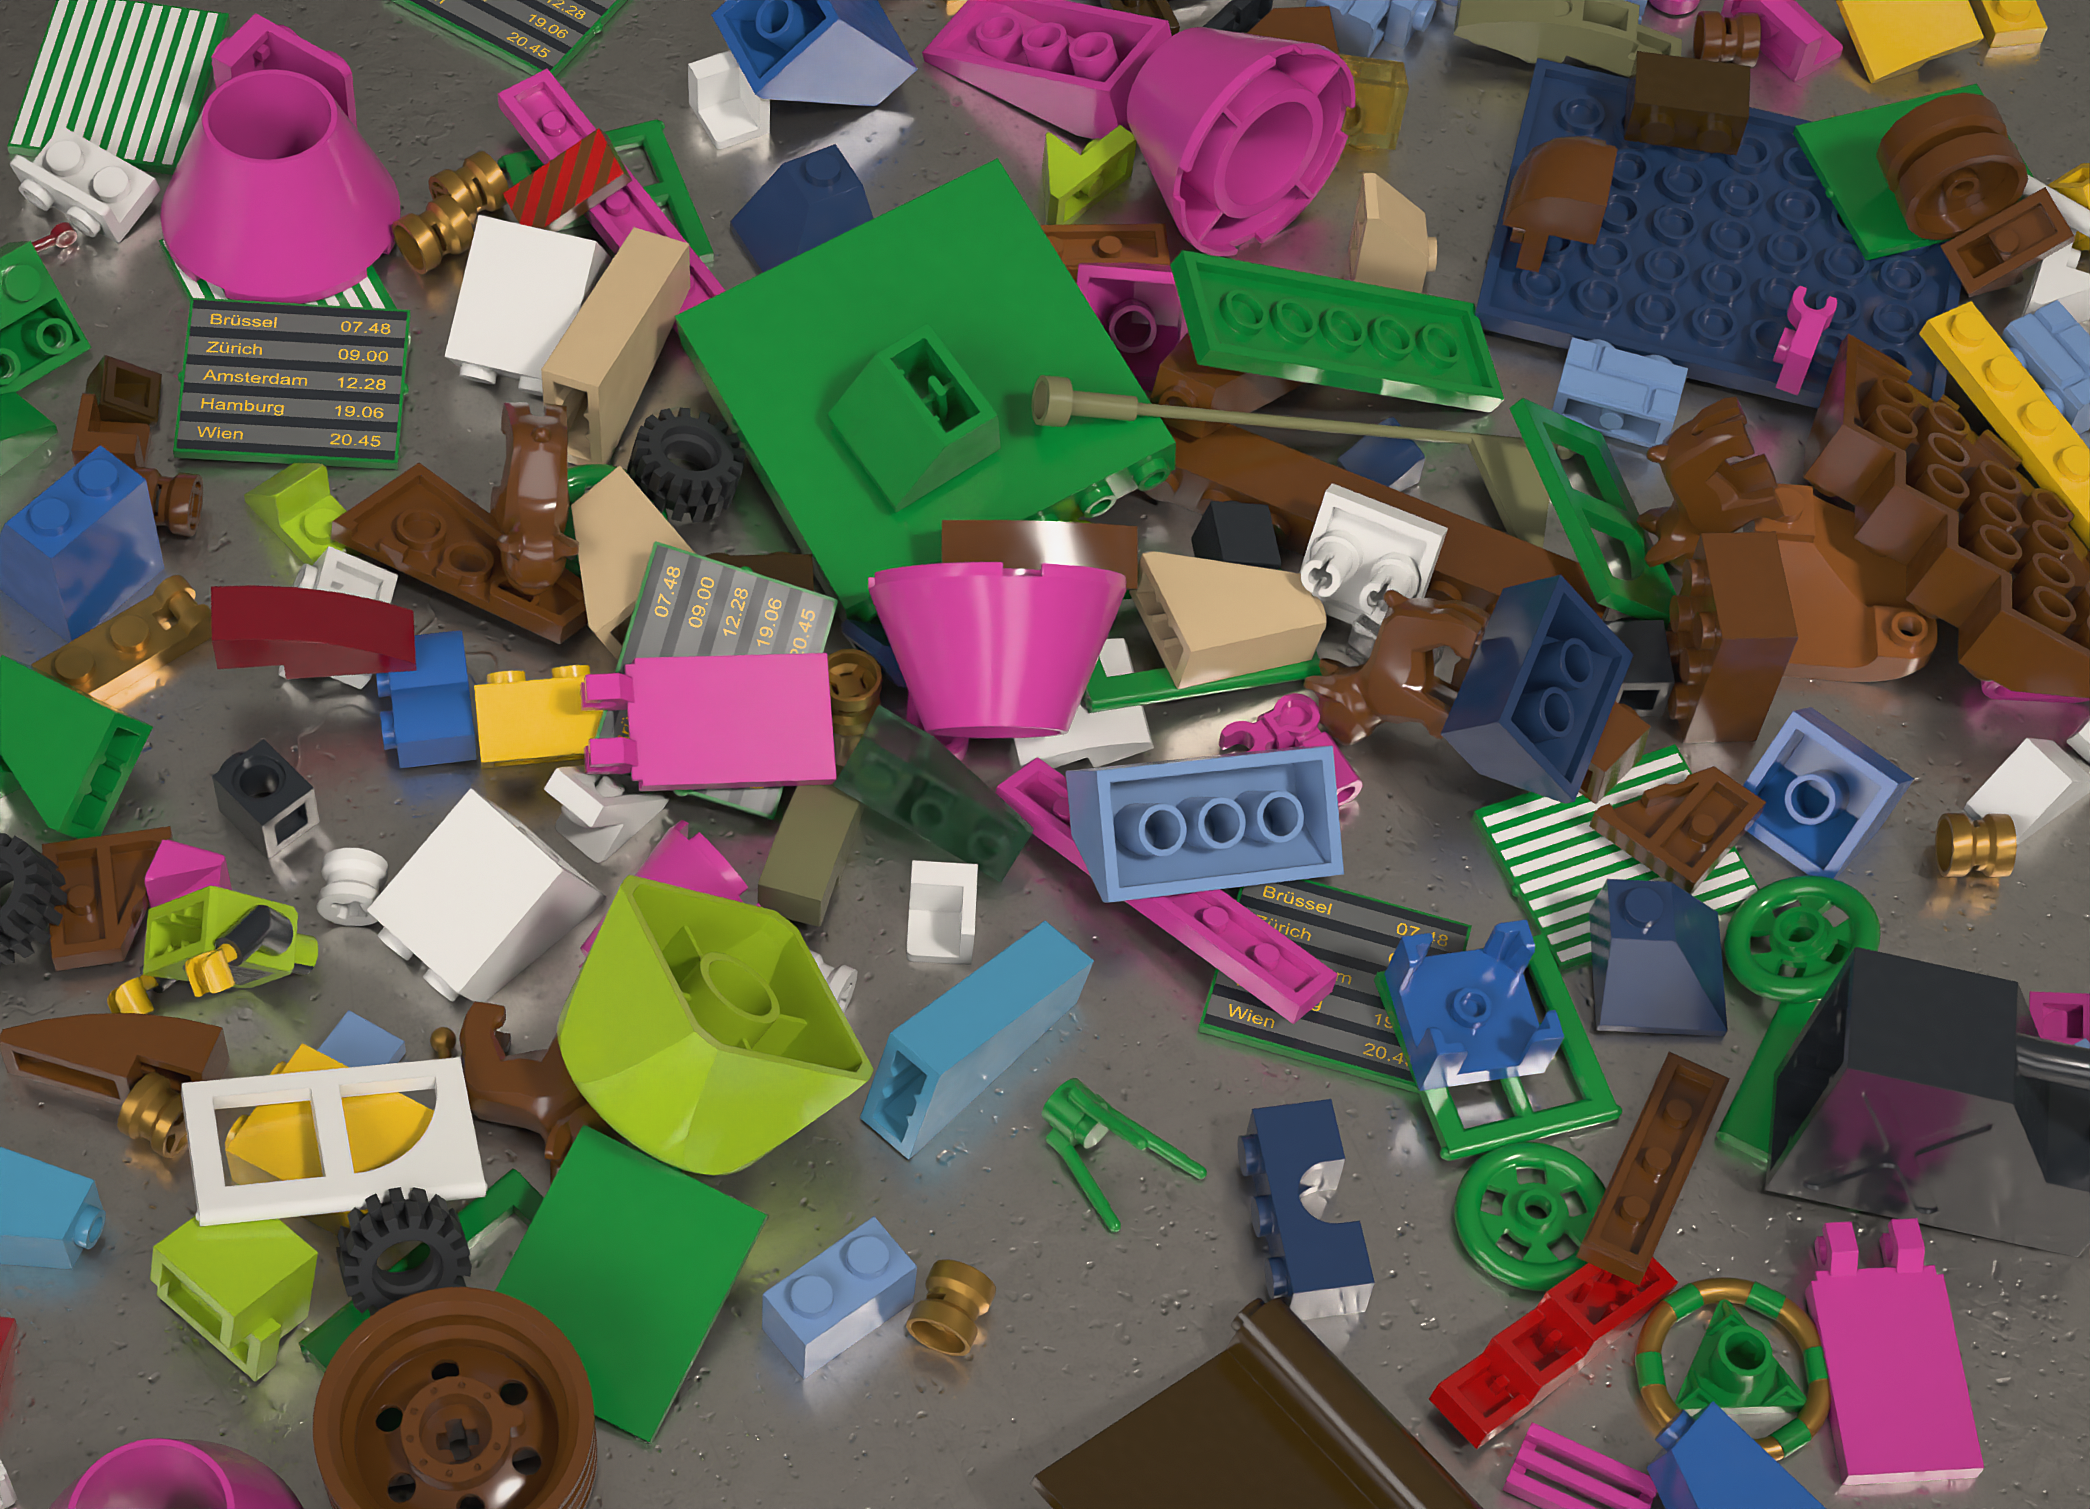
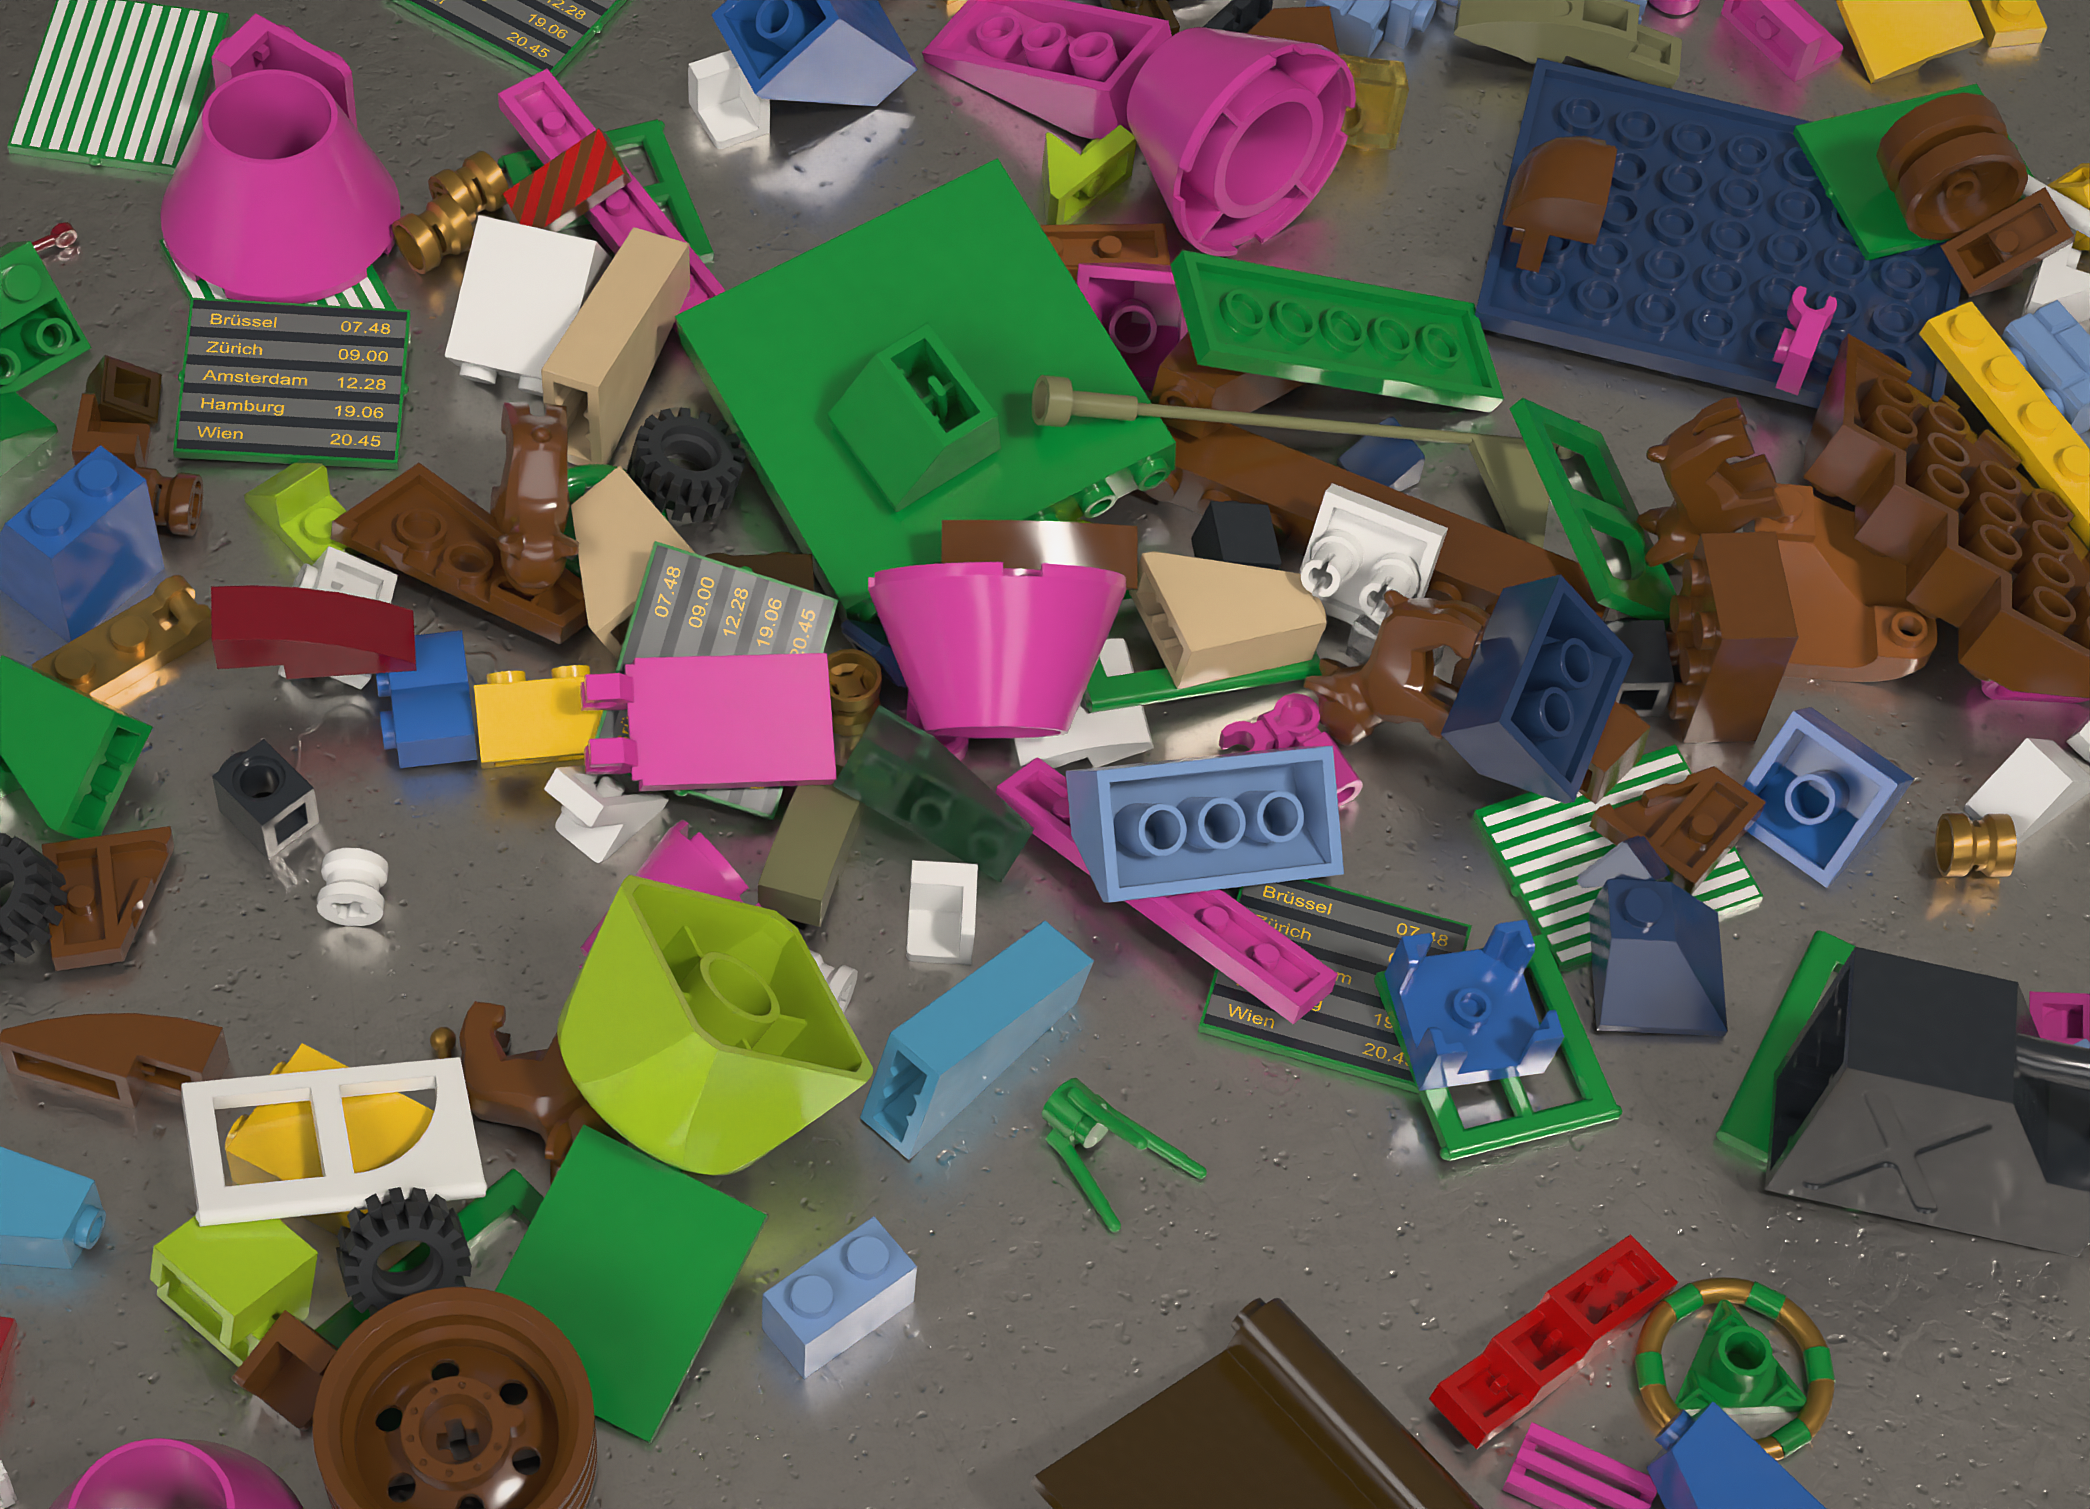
(86, 184): white bracket -> none
(156, 1114): pearl gold wheel -> none
(182, 870): dark pink slope -> none
(216, 943): torso -> none
(287, 1369): none -> reddish brown panel
(362, 1043): medium blue tile -> none
(481, 901): white slope -> none
(801, 208): dark blue slope -> none
(951, 1307): pearl gold wheel -> none
(1313, 1263): dark blue arch -> none
(1389, 239): tan slope -> none
(1482, 1230): green plate -> none
(1620, 392): medium blue brick -> none
(1628, 861): none -> slope
(1653, 1168): reddish brown tile -> none
(1687, 103): dark brown brick -> none
(1727, 38): reddish brown wheel -> none
(1791, 927): green plate -> none
(1891, 1361): dark pink tile -> none

